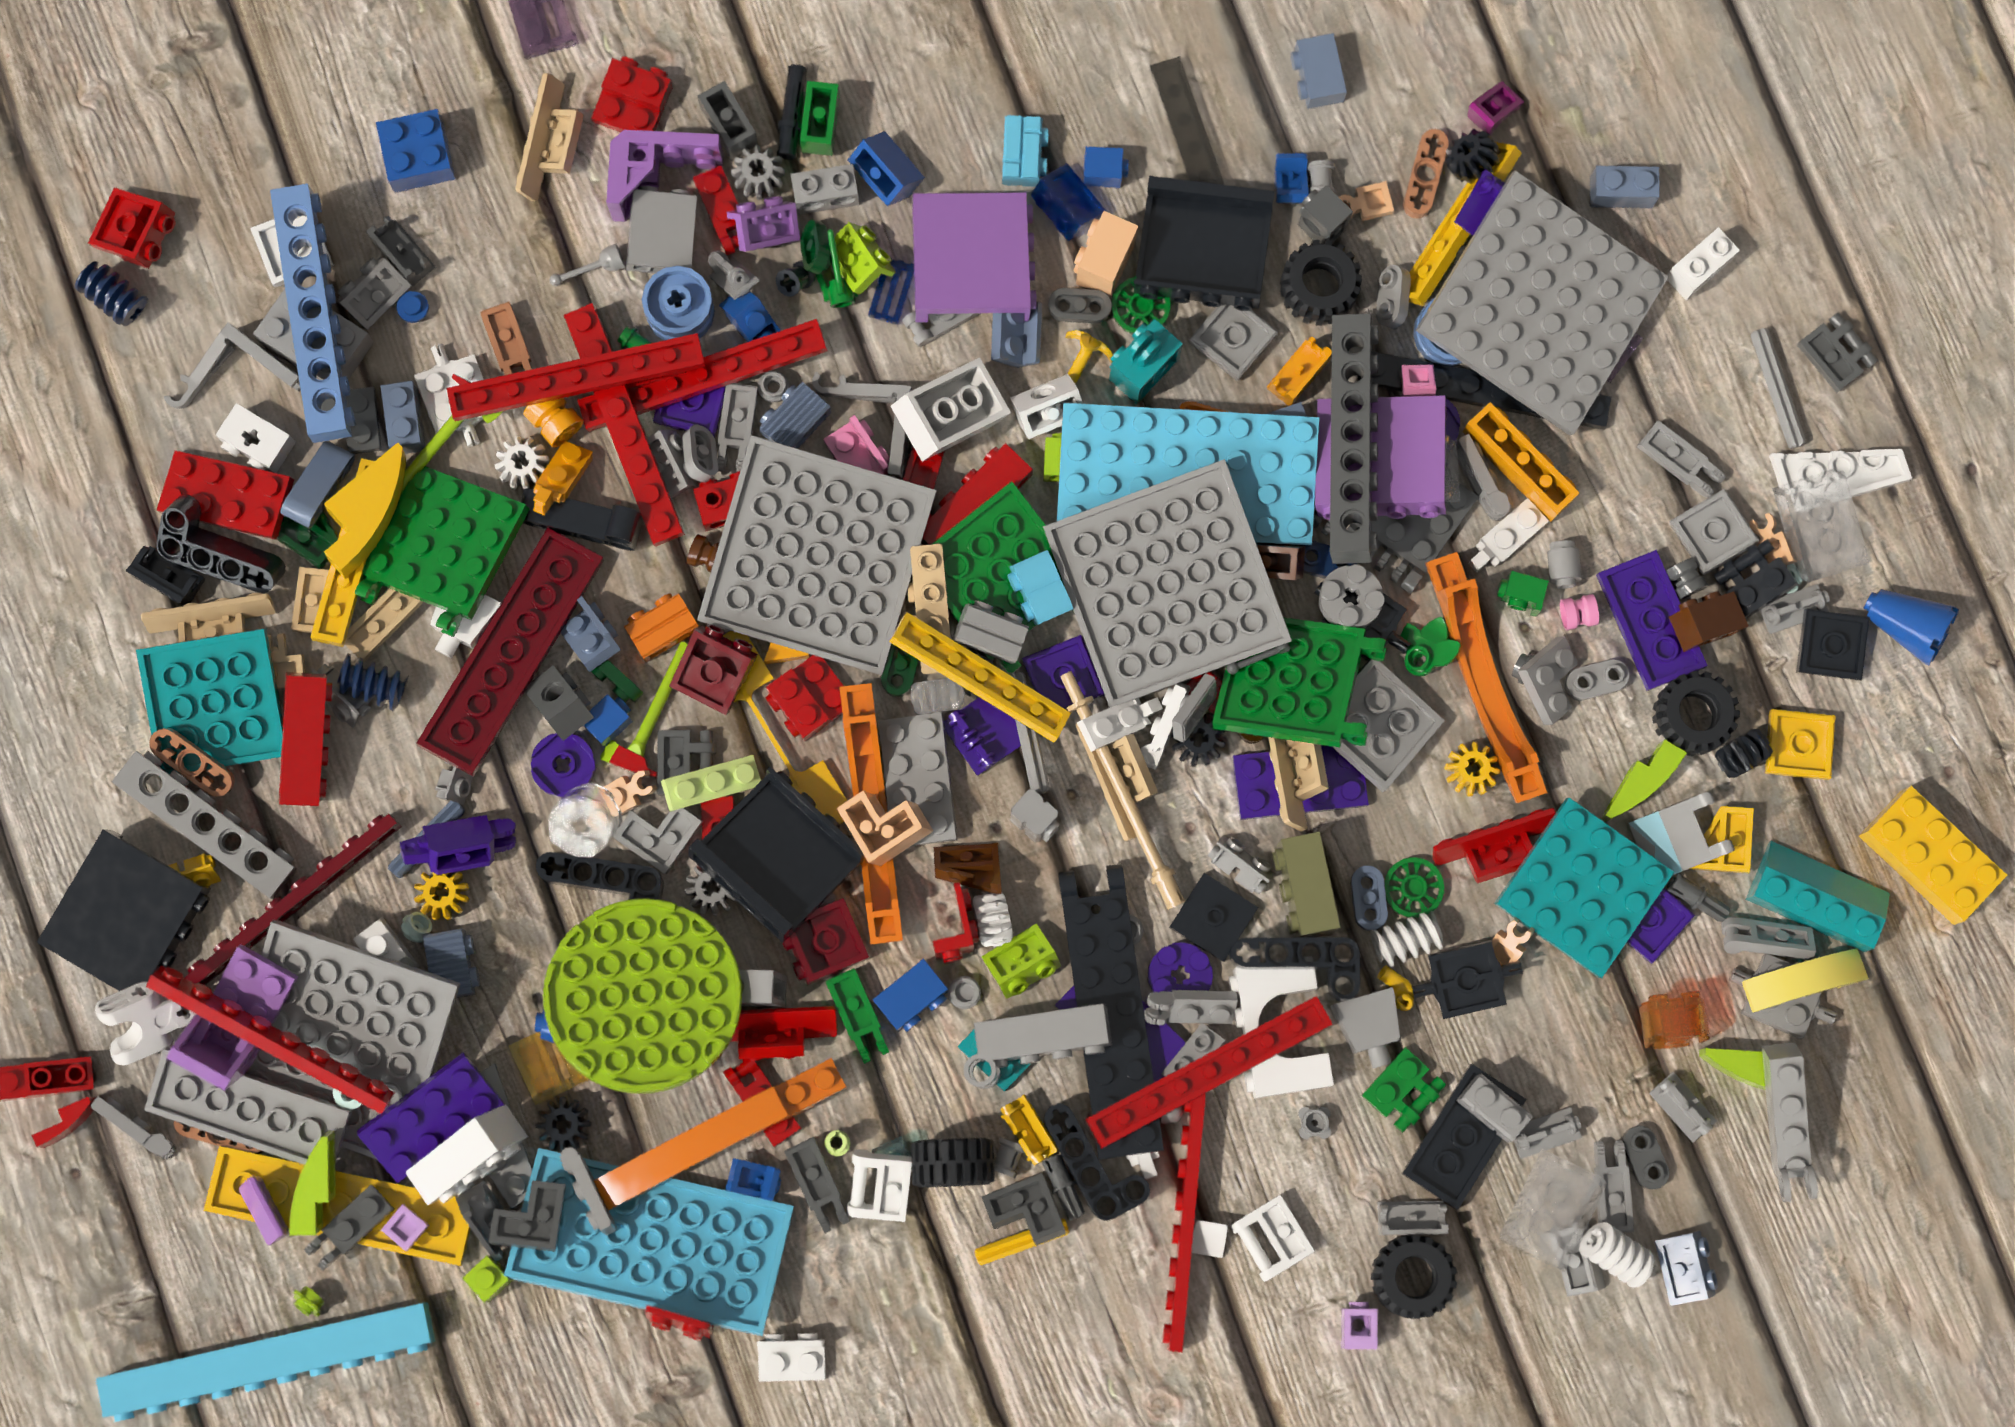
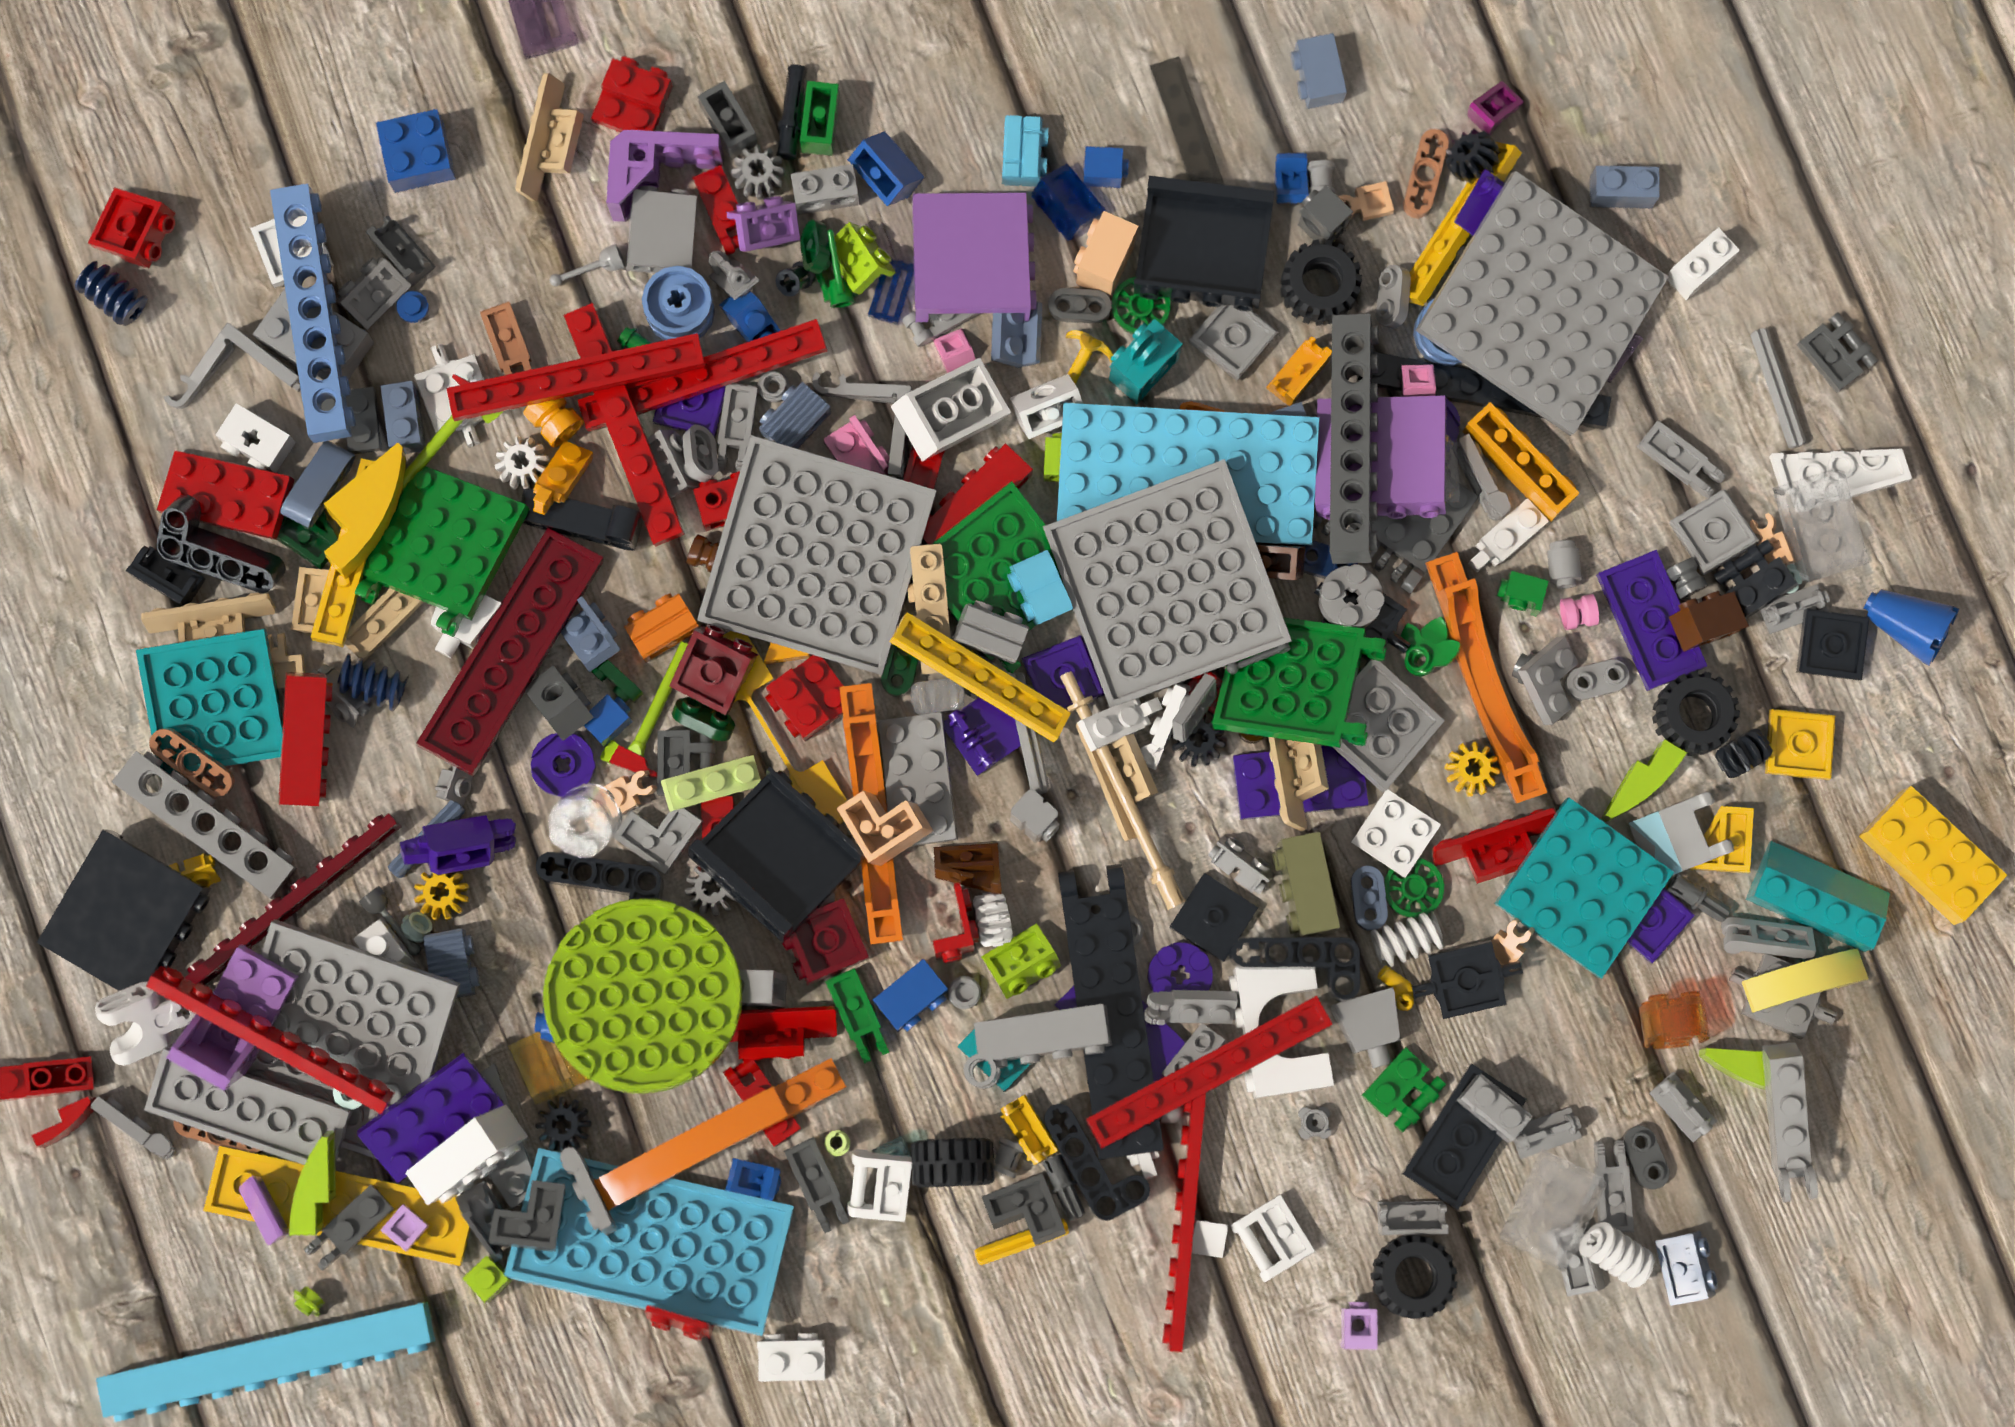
(375, 903): none -> hinge
(703, 719): none -> dark green plate
(954, 350): none -> bright pink slope
(1396, 833): none -> white hinge

